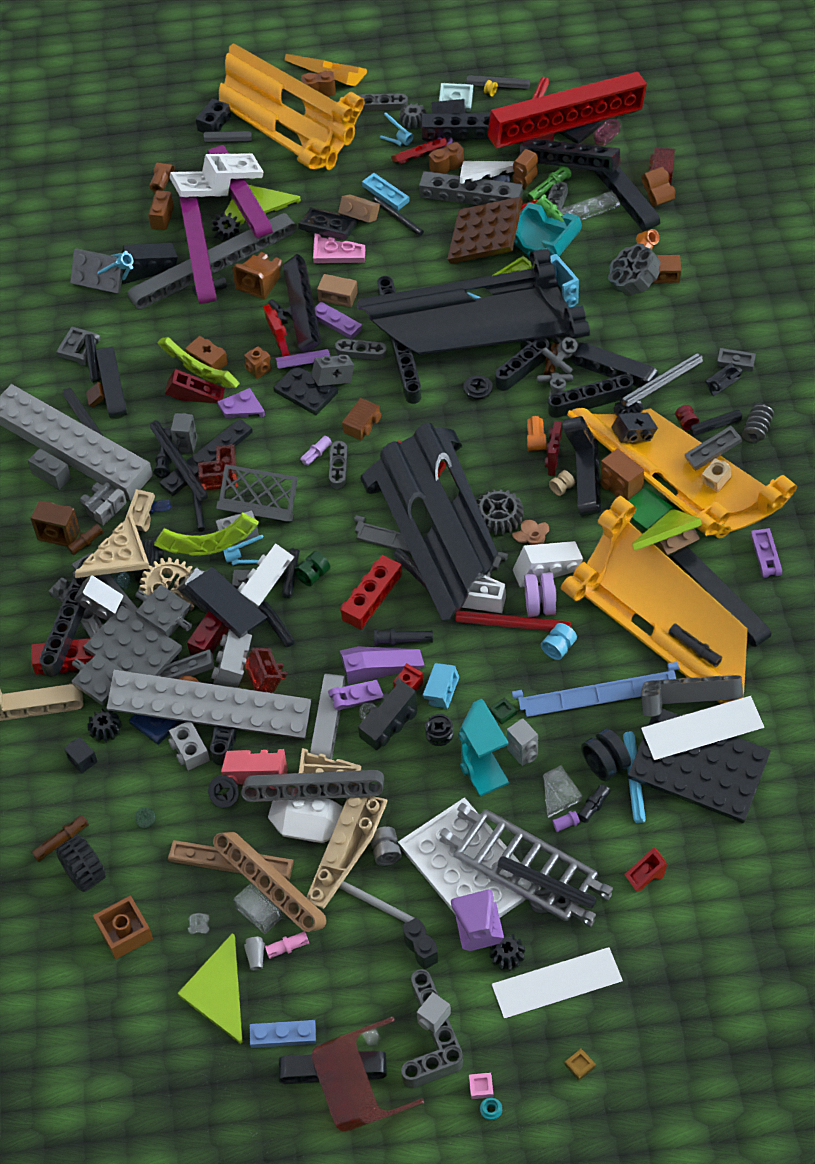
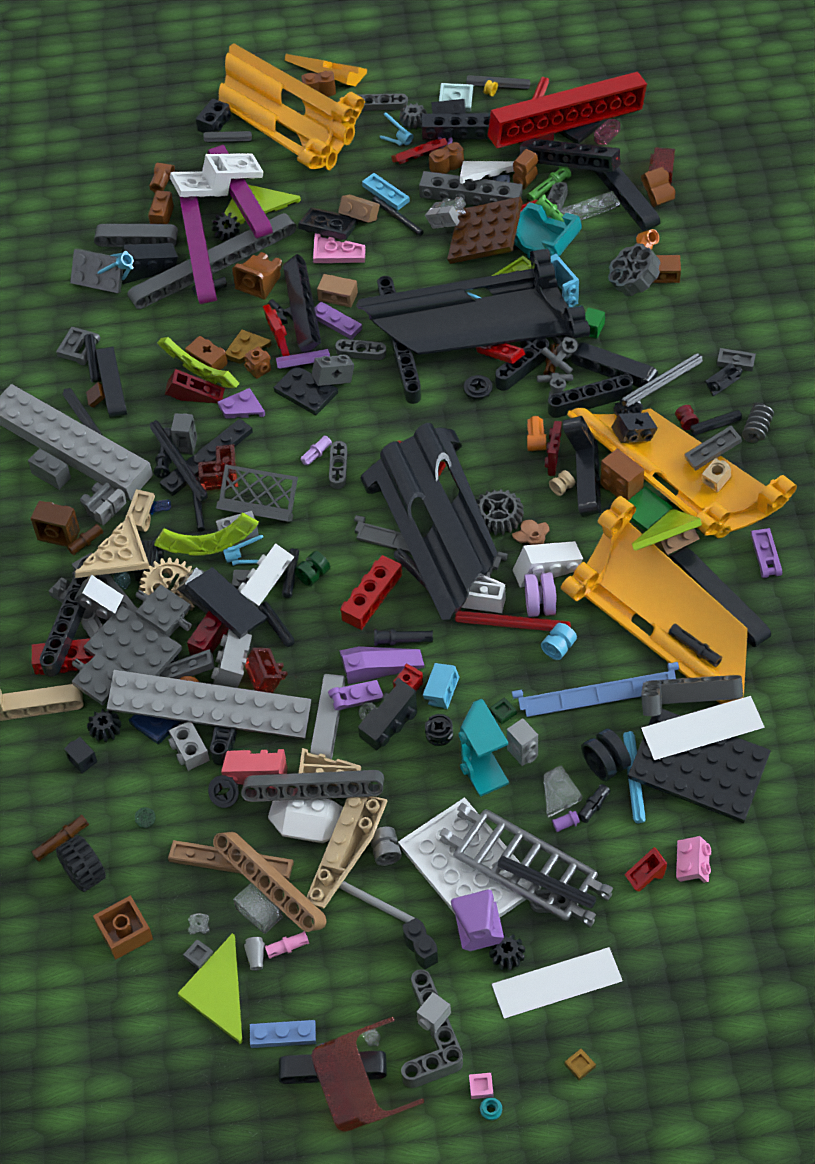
(128, 234): none -> dark grey beam
(198, 954): none -> dark grey plate
(243, 344): none -> pearl gold wing
(361, 419): dark orange brick -> none
(445, 213): none -> light grey hips
(502, 352): none -> red tile
(596, 321): none -> green brick
(693, 859): none -> bright pink bracket

